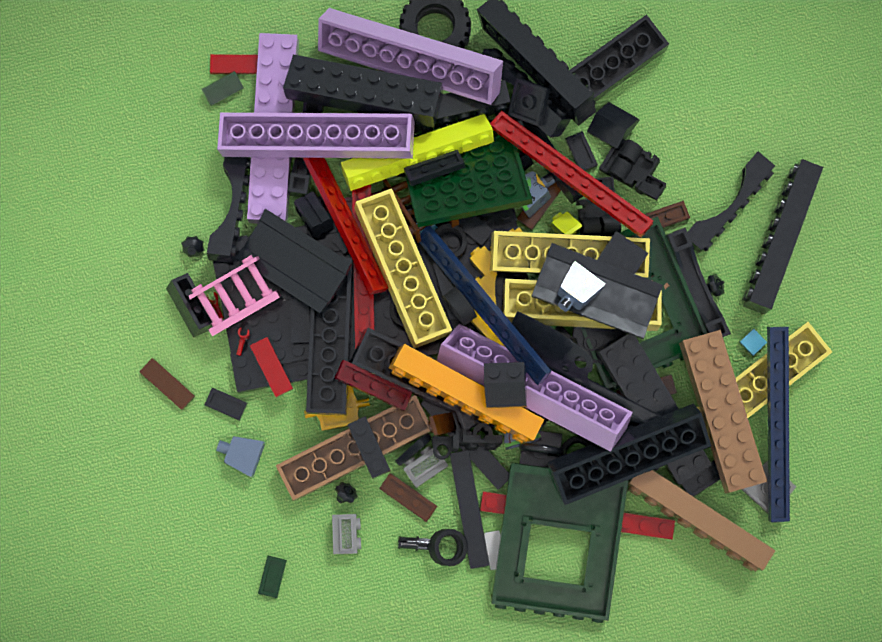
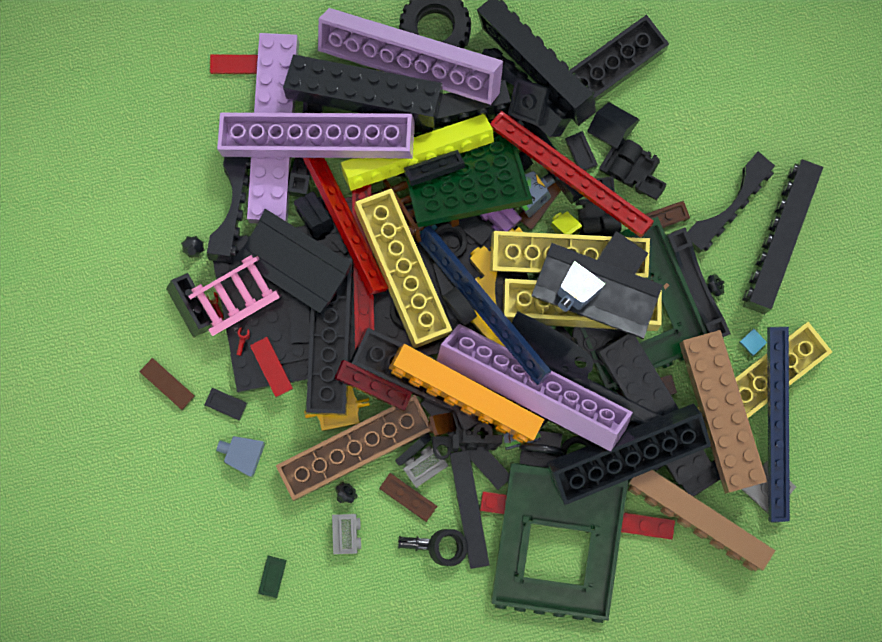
(222, 88): dark green plate -> none
(369, 447): black brick -> none
(492, 543): white sticker -> none
(502, 220): none -> medium lavender brick
(505, 384): black slope -> none

